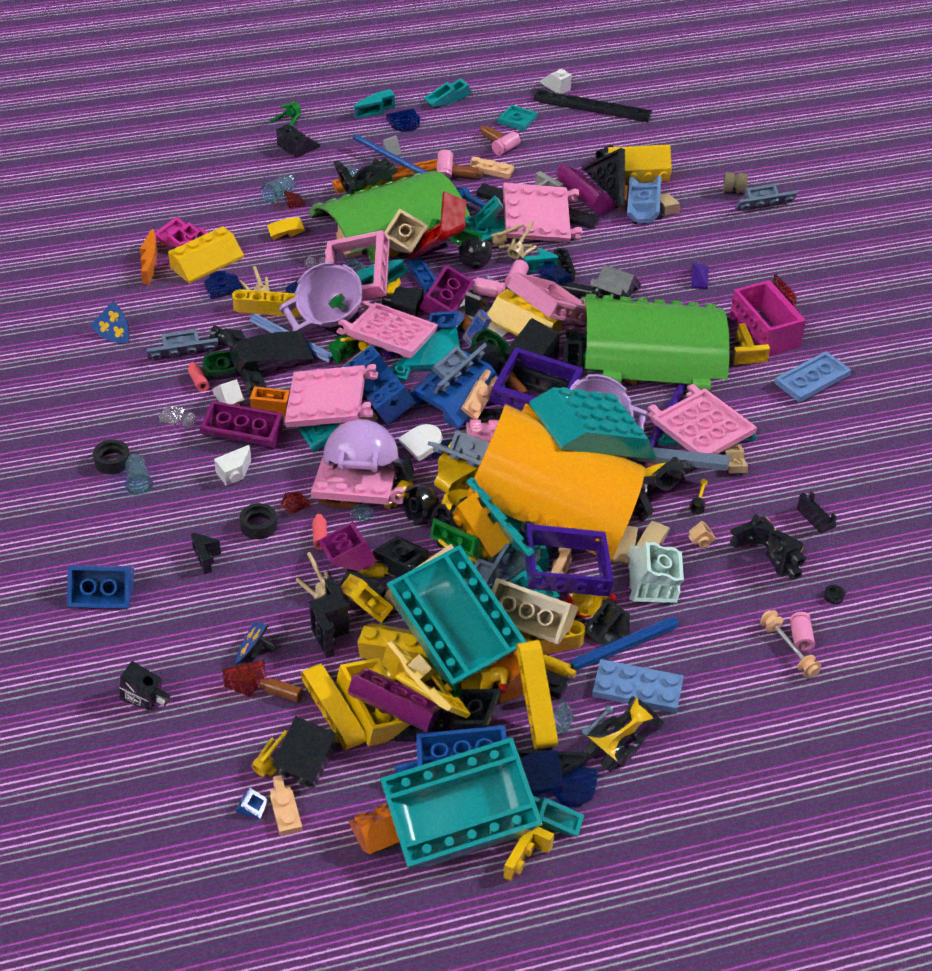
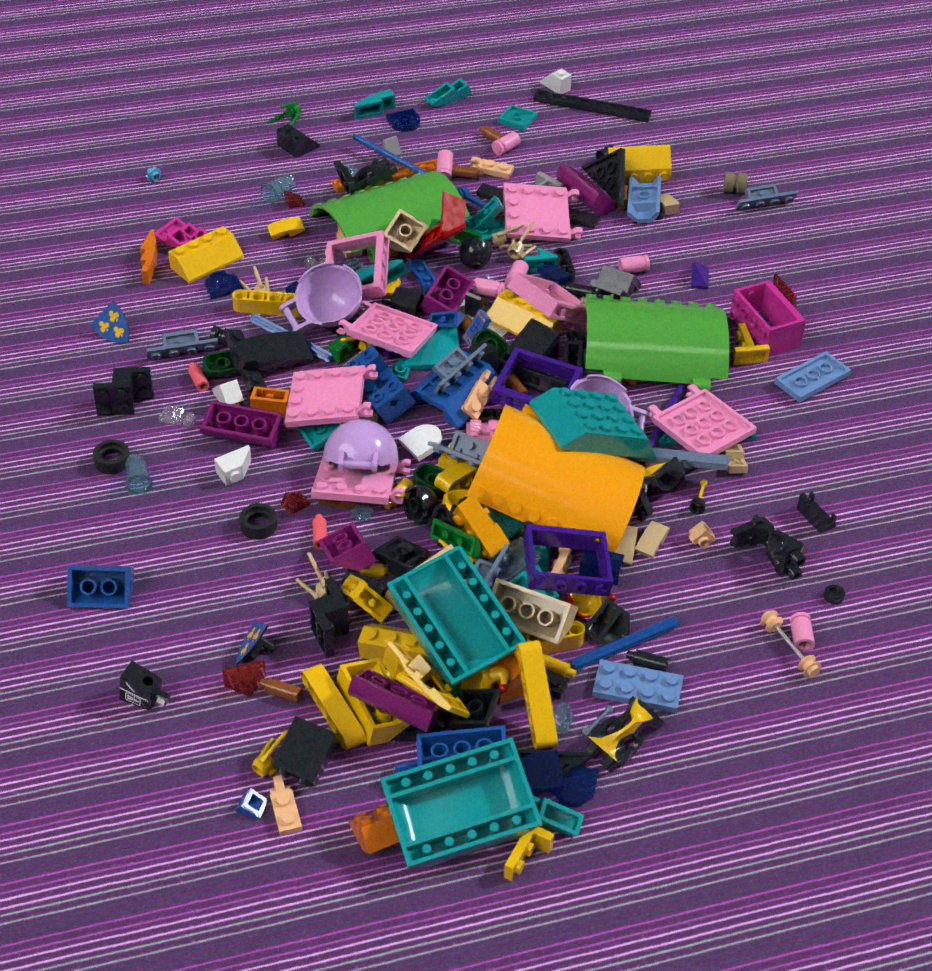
(121, 394): none -> black bracket
(153, 174): none -> medium azure plate
(205, 549): black slope -> none
(337, 302): green tile -> none
(403, 468): black bracket -> none
(426, 474): none -> dark green piece
(497, 515): teal tile -> none
(589, 565): none -> clear blue brick
(634, 264): none -> bright pink piece
(648, 660): none -> black cylinder
(655, 573): light aqua slope -> none

